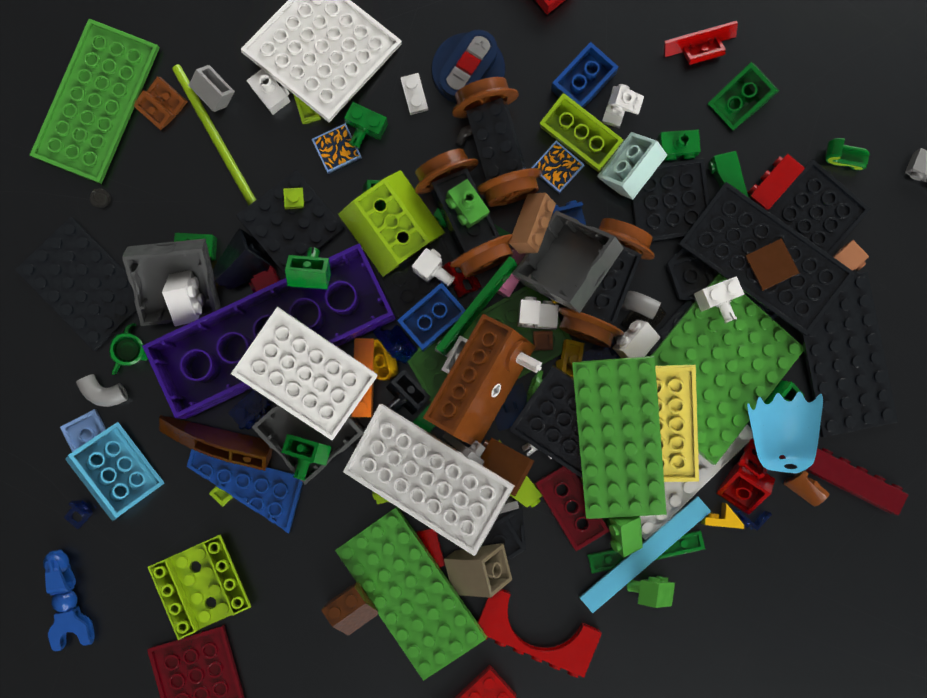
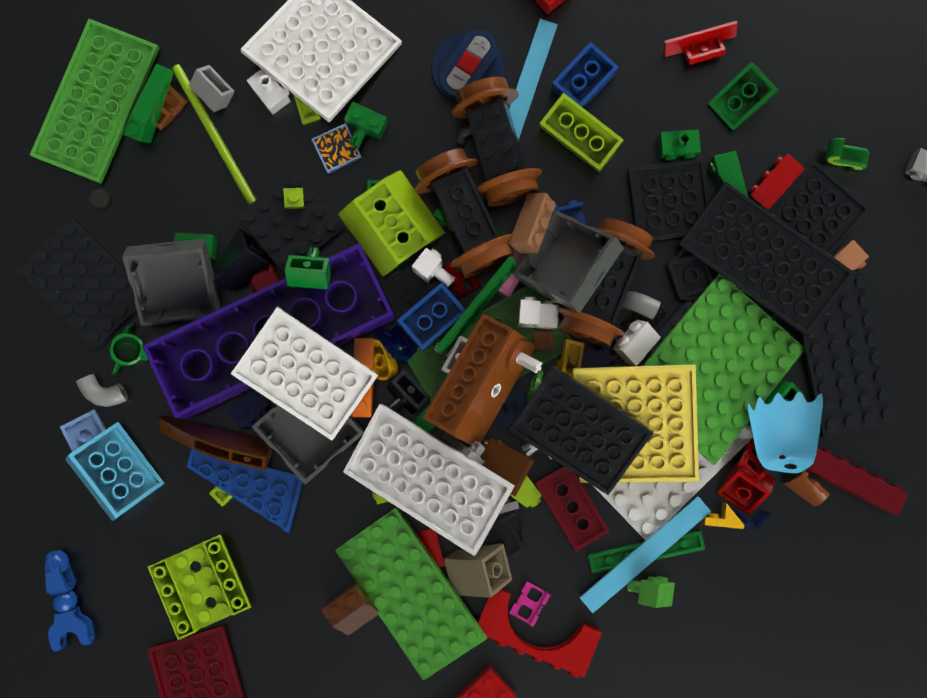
(82, 508): clear blue bracket -> none
(149, 105): none -> green slope
(183, 297): white brick -> none
(306, 453): green brick -> none
(414, 94): white plate -> none
(467, 204): bright green brick -> none
(531, 73): none -> medium azure tile
(535, 606): none -> dark pink piece
(558, 166): tile -> none
(619, 437): bright green plate -> none
(621, 100): white tile -> none
(625, 534): bright green brick -> none
(632, 165): light aqua slope -> none
(720, 296): white brick -> none
(772, 264): reddish brown tile -> none

